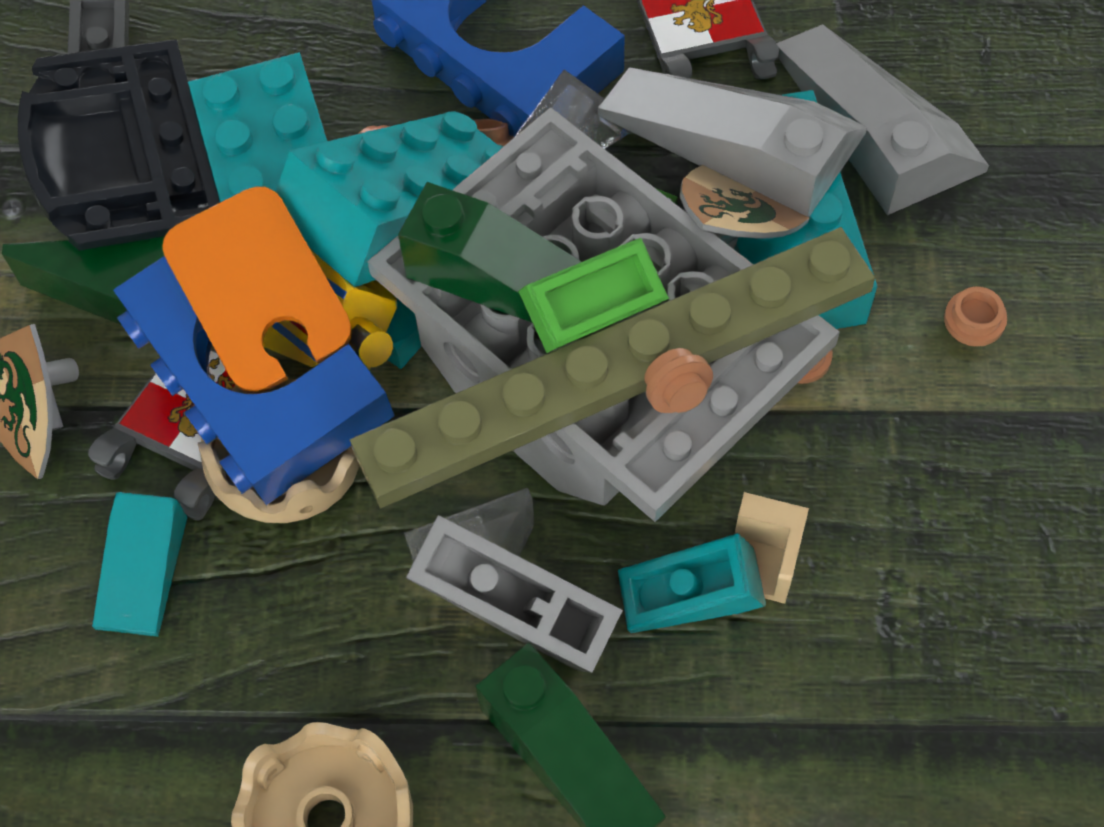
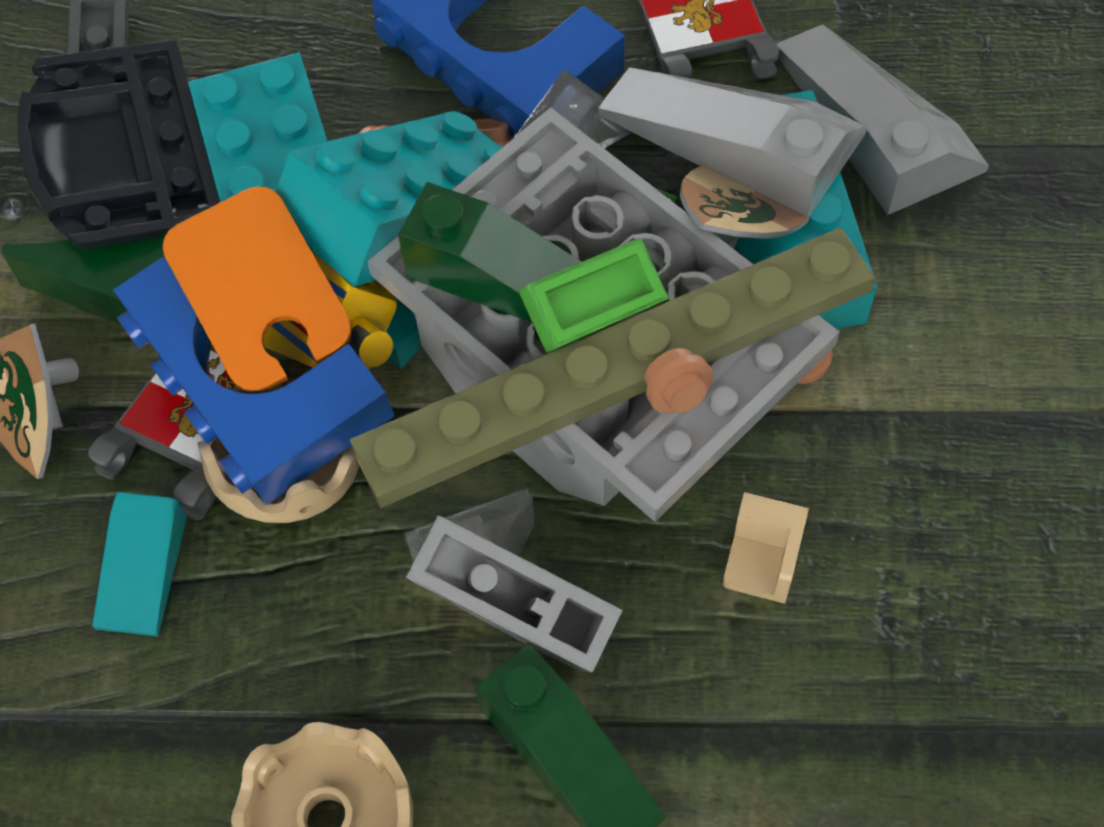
(692, 585): teal slope -> none
(975, 316): nougat plate -> none

